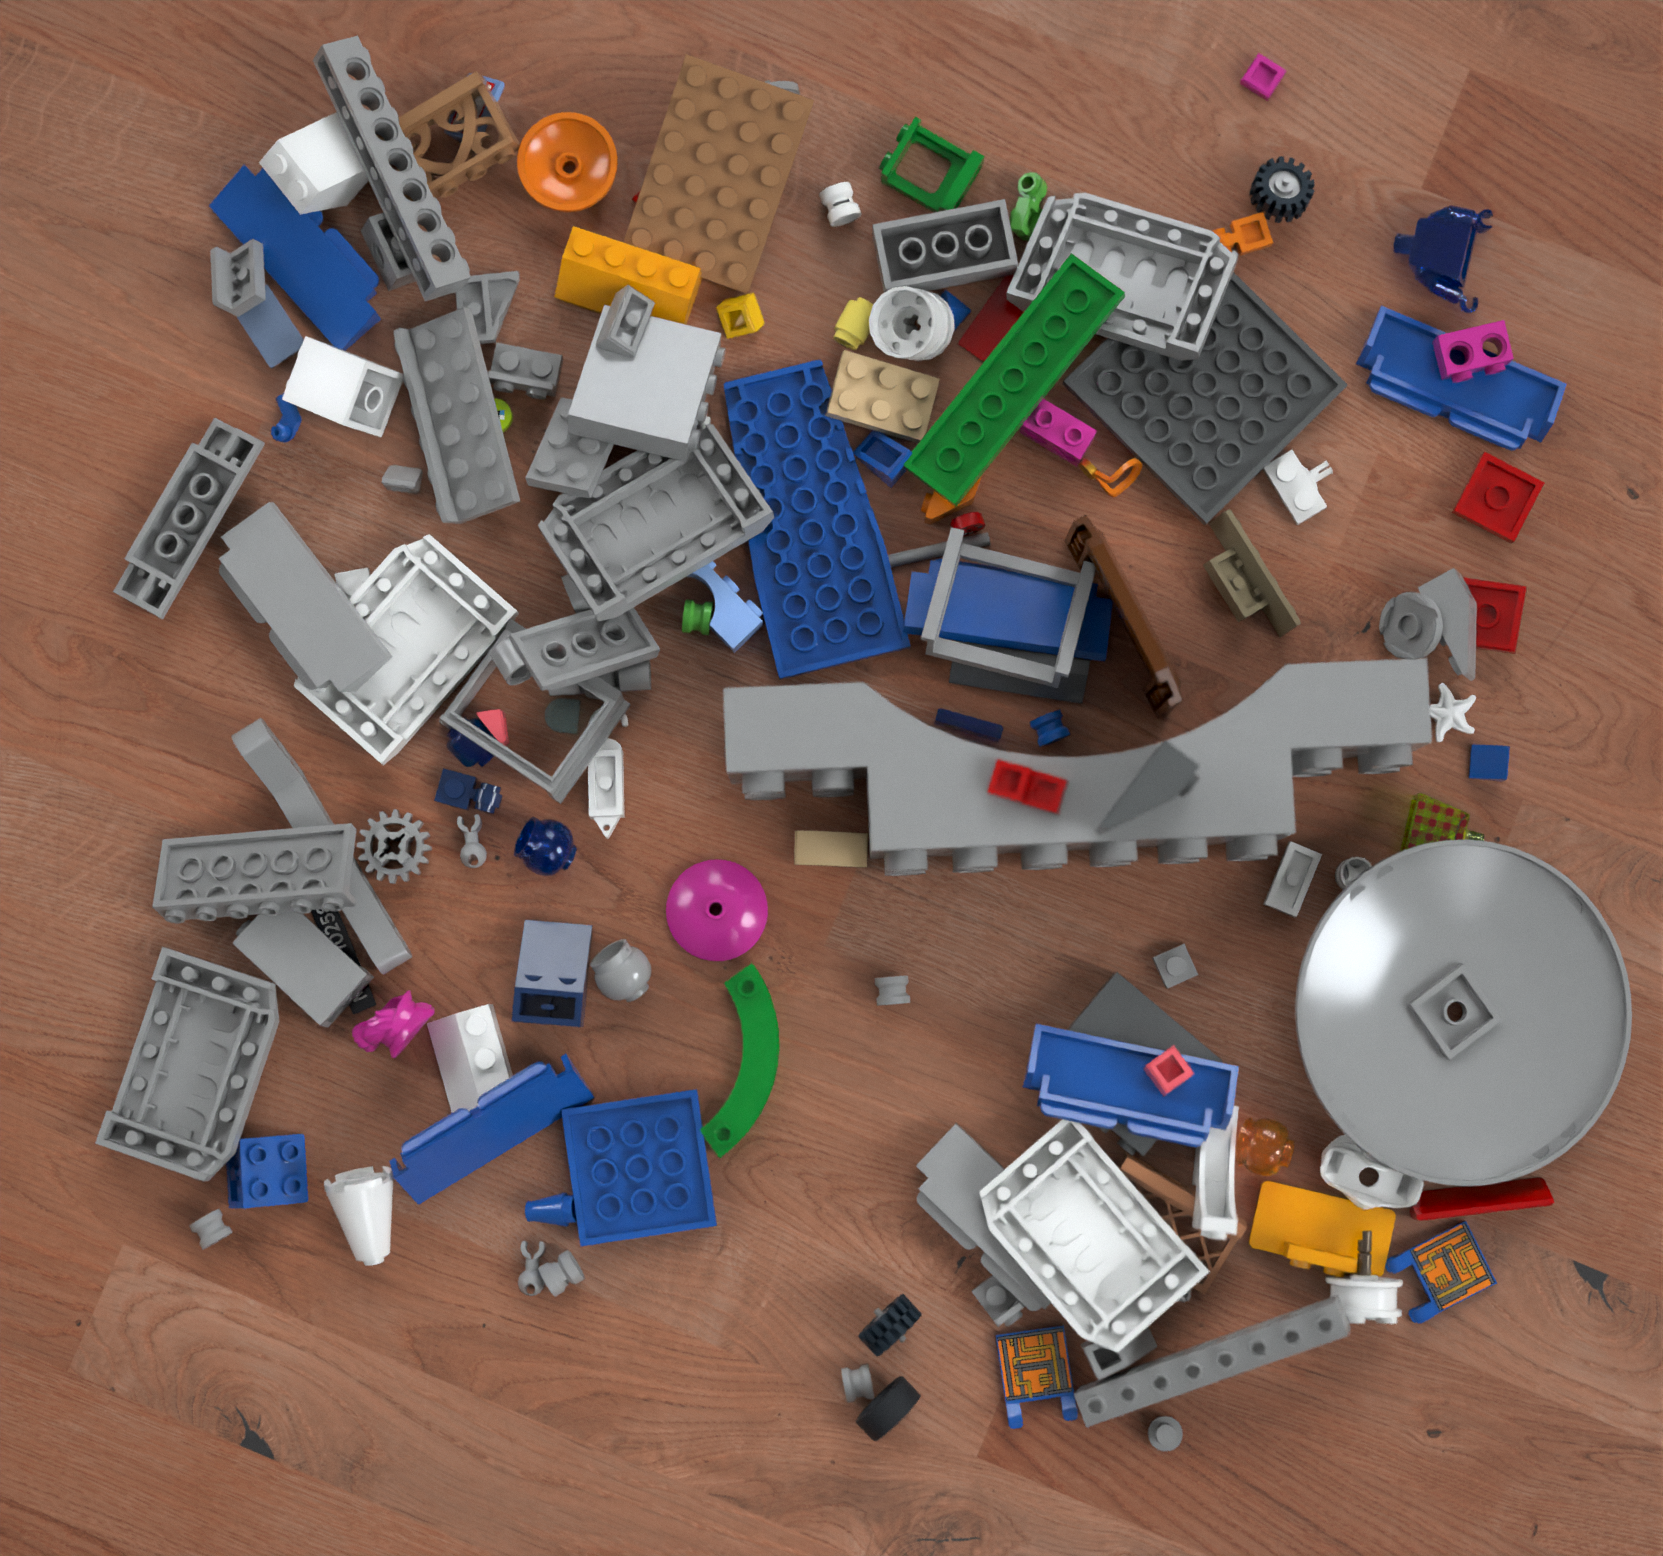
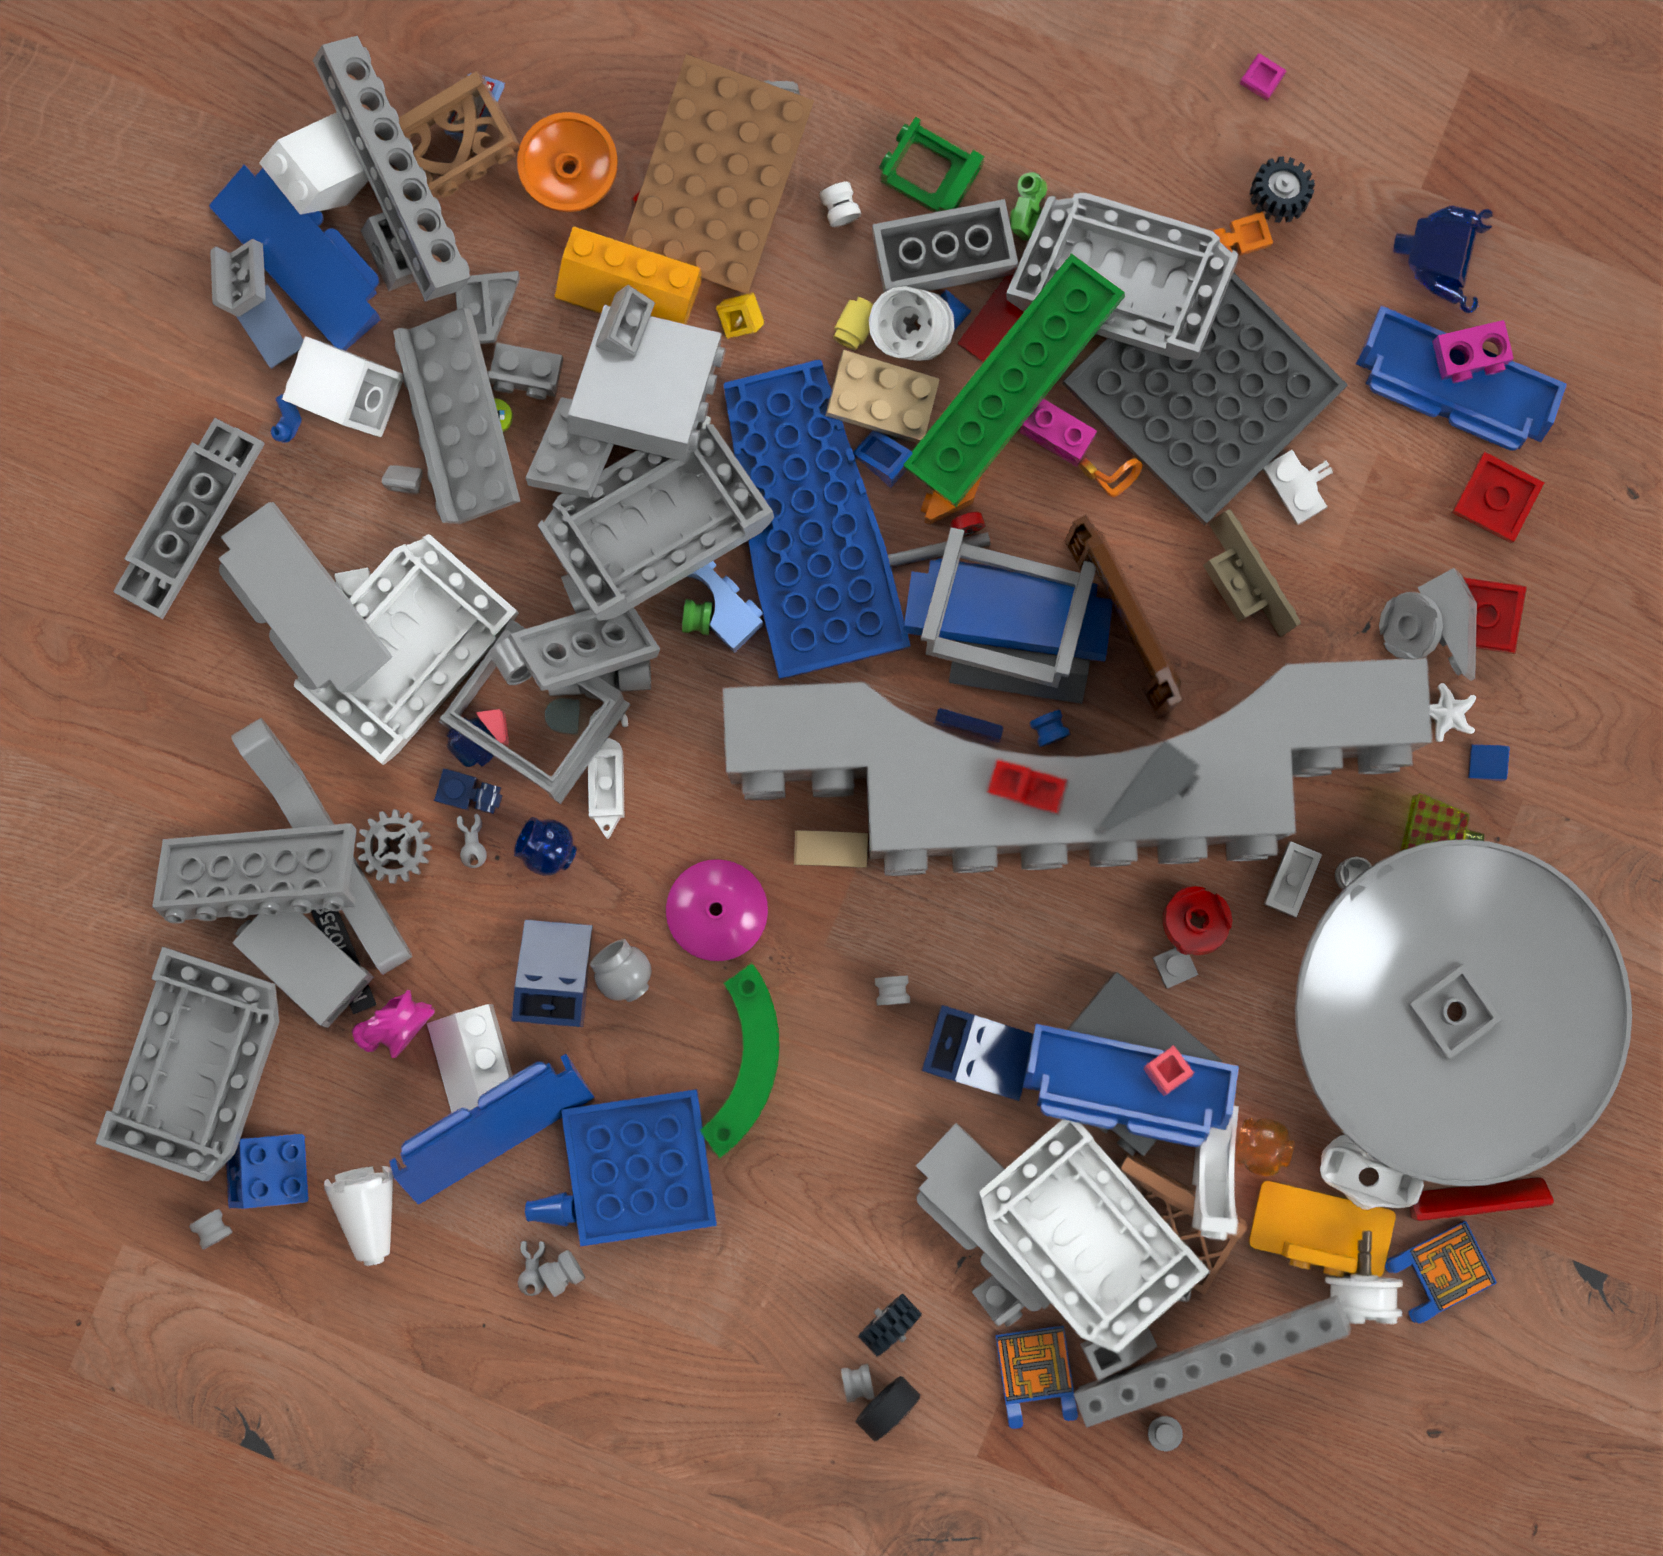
(978, 1052): none -> dark blue slope
(1205, 904): none -> red plate

